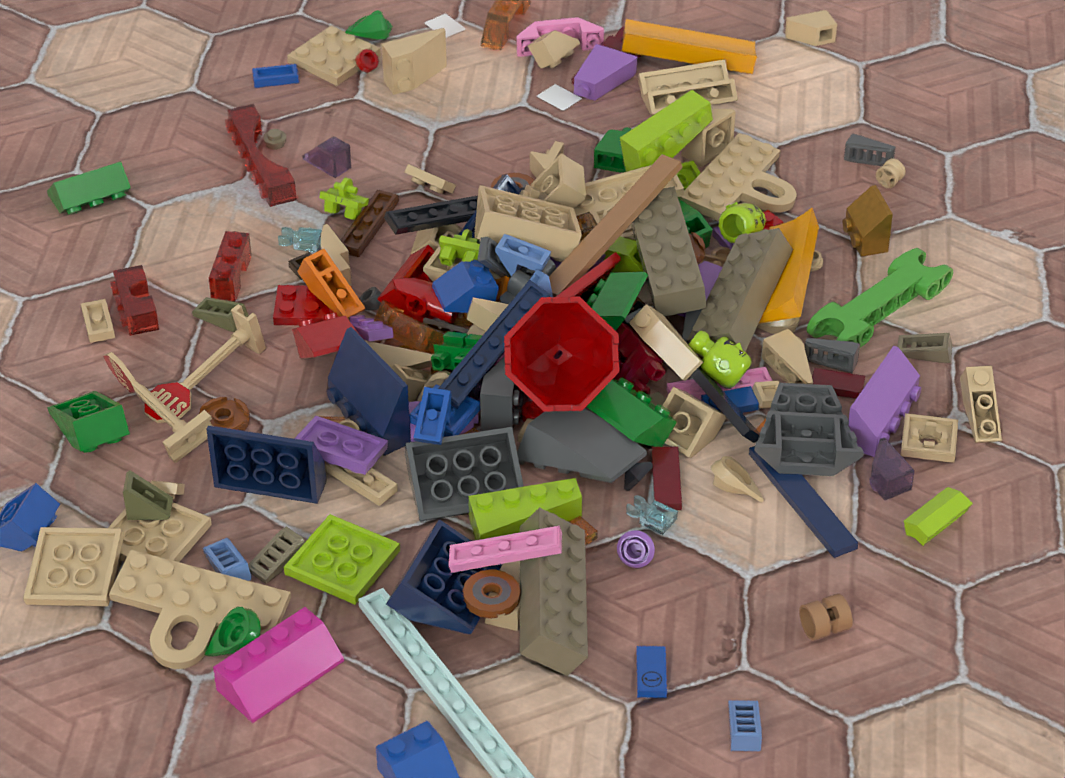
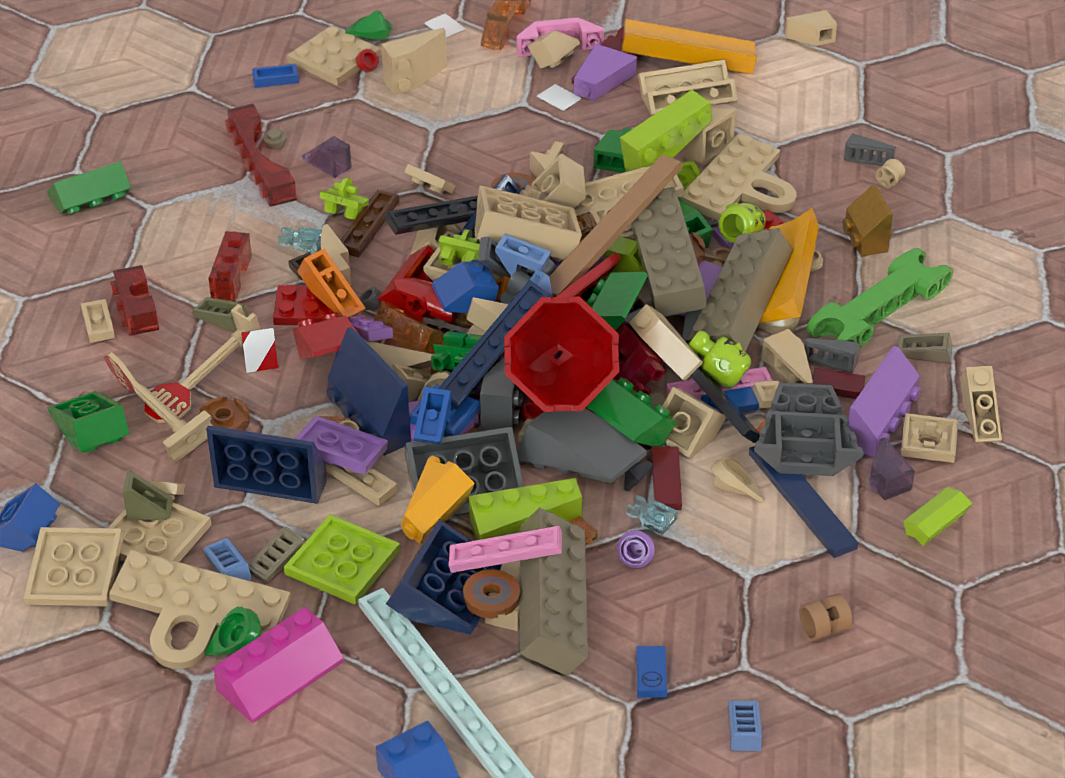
(259, 350): none -> white sticker
(437, 496): none -> light orange slope

